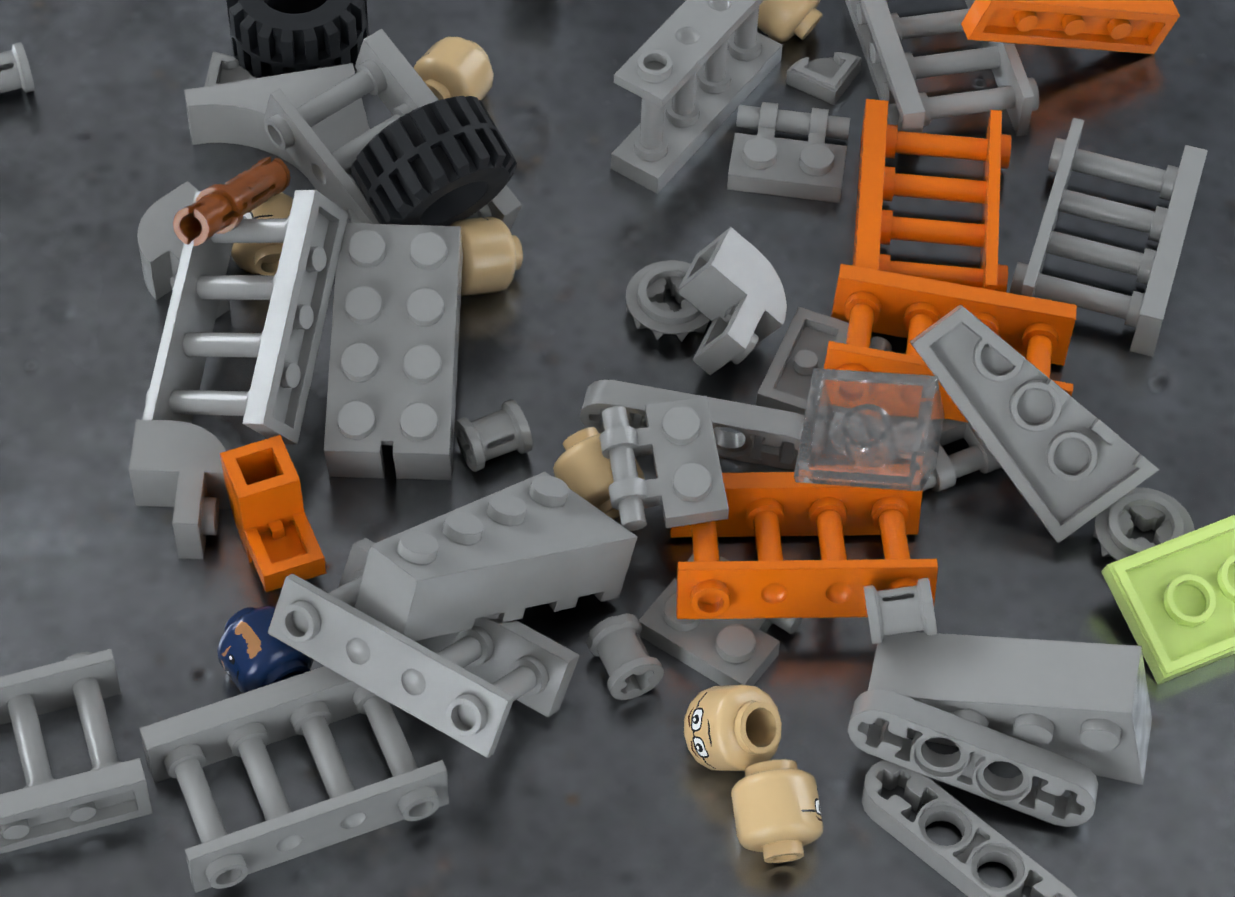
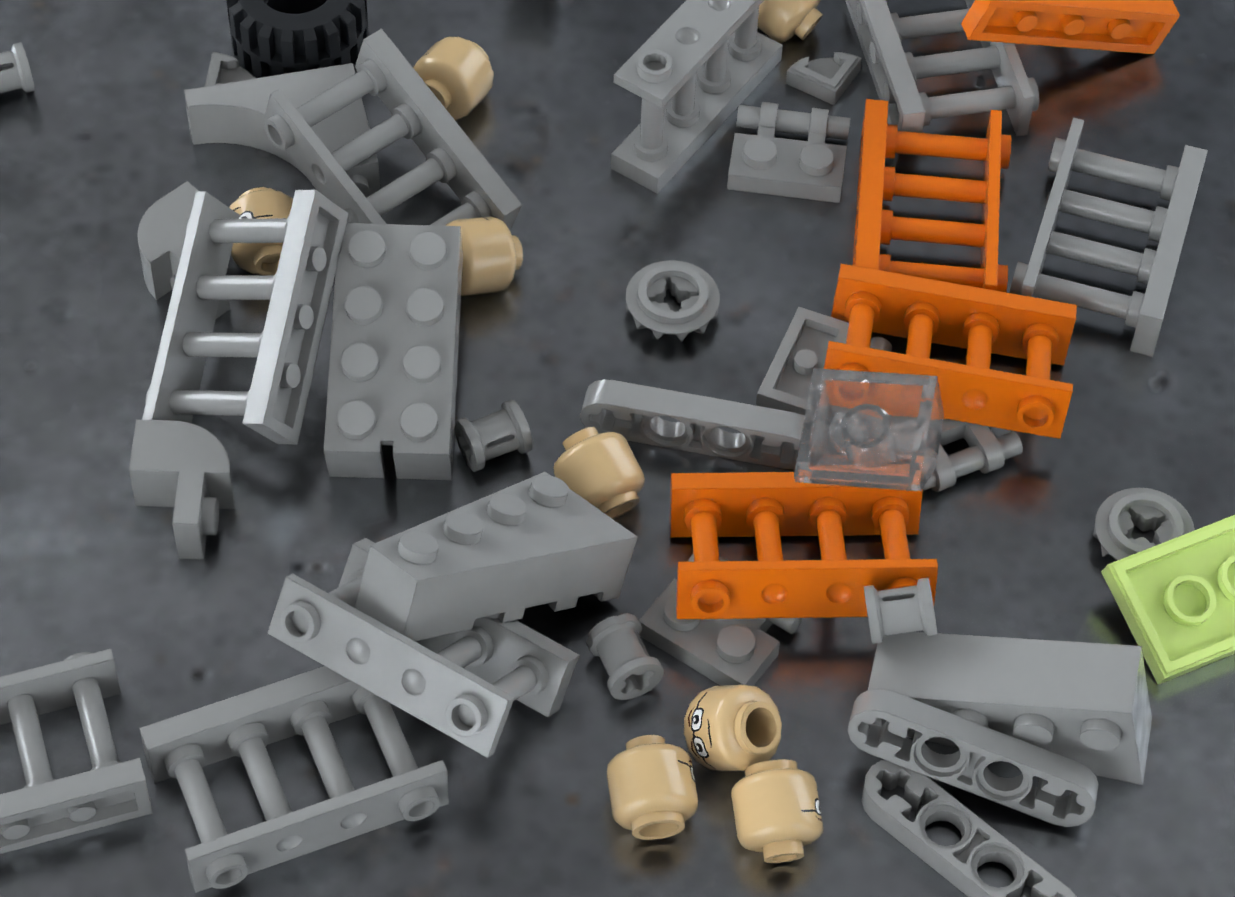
(223, 205): dark orange pin -> none
(253, 655): dark blue head -> none
(270, 512): orange brick -> none
(434, 164): black tyre -> none
(652, 788): none -> tan head
(684, 459): light grey plate -> none
(739, 295): light grey brick -> none
(1039, 435): light grey wing -> none

